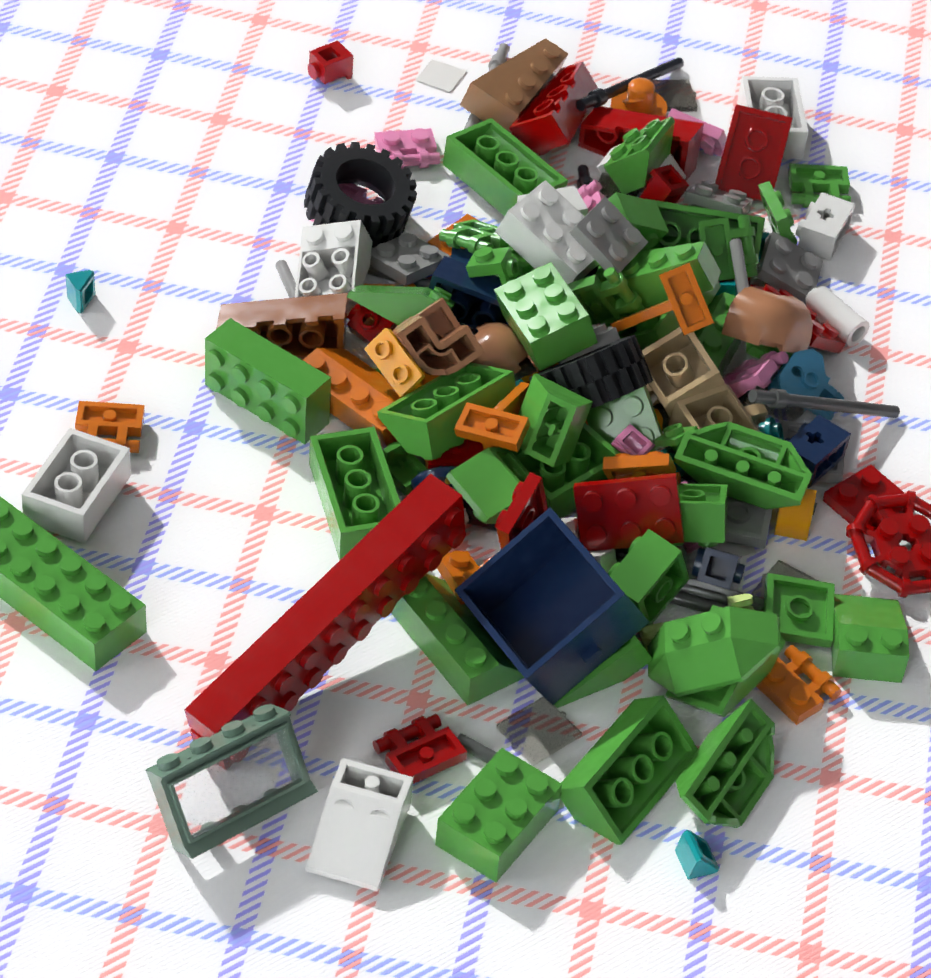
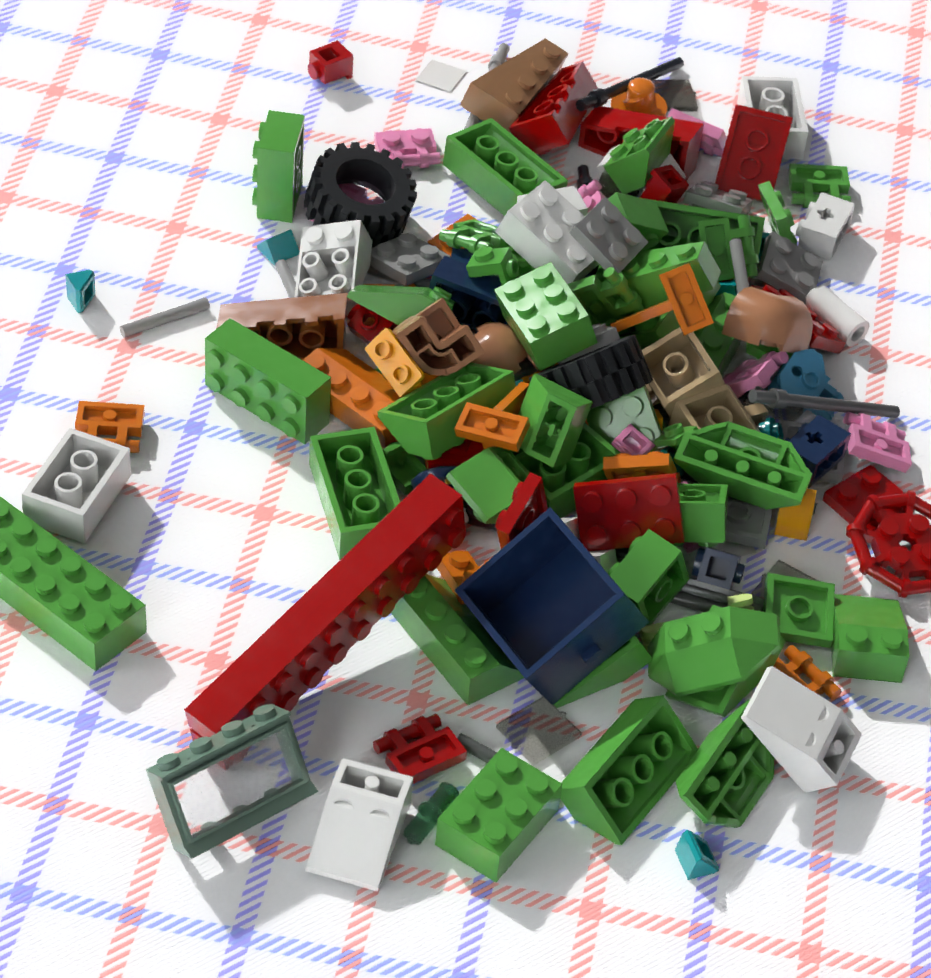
(164, 317): none -> light grey bar
(278, 166): none -> bright green brick
(279, 247): none -> teal slope
(429, 813): none -> clear green axle
(801, 730): none -> white slope
(878, 442): none -> bright pink plate

